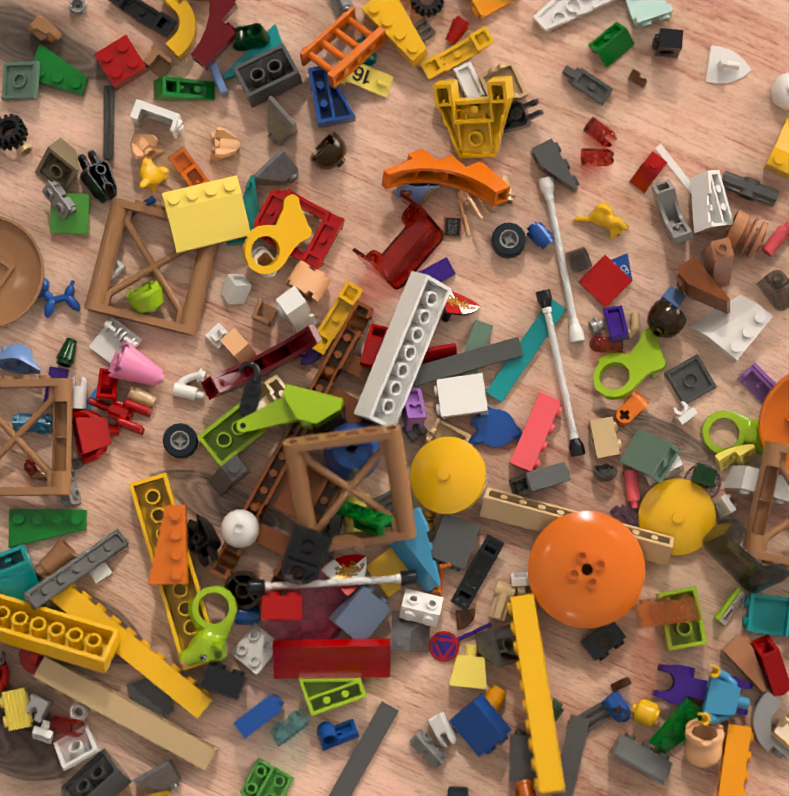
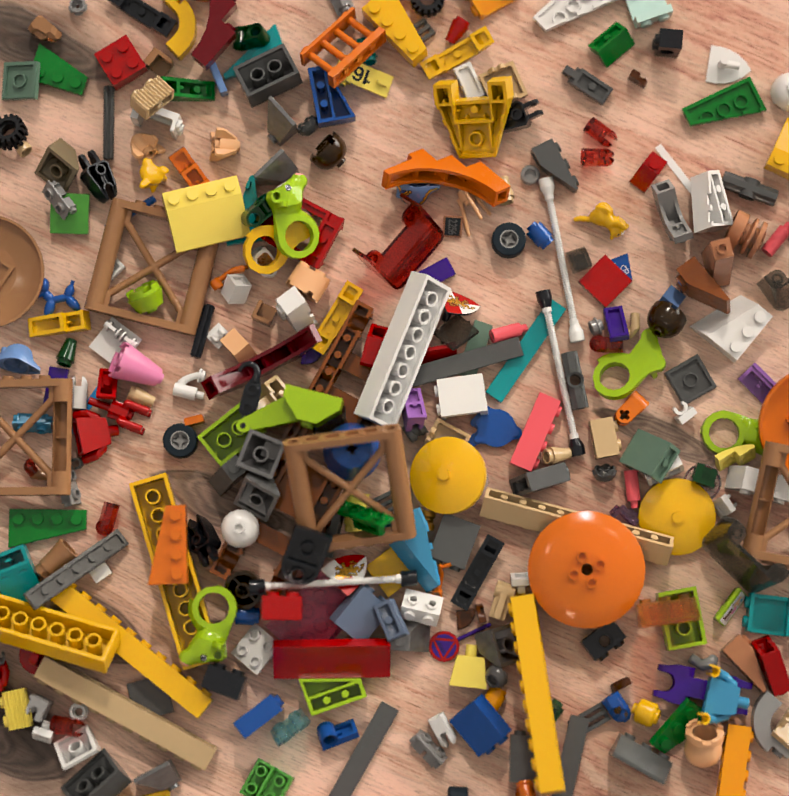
(59, 323): none -> yellow slope
(107, 518): none -> clear red piece
(151, 97): none -> tan brick
(194, 420): none -> orange tile
(202, 331): none -> black axle
(217, 283): none -> orange piece
(257, 495): none -> flat silver slope
(260, 210): none -> dark green piece
(260, 454): none -> flat silver slope
(286, 208): none -> lime animal
(308, 126): none -> dark grey plate
(391, 619): none -> sand blue slope
(455, 332): none -> clear smoke piece
(480, 613): none -> reddish brown tile
(496, 677): none -> dark grey plate
(507, 332): none -> coral cylinder
(529, 175): none -> light grey tile
(555, 455): none -> tan cone
(576, 392): none -> dark grey piece
(703, 664): none -> light grey arm
(728, 103): none -> green wing

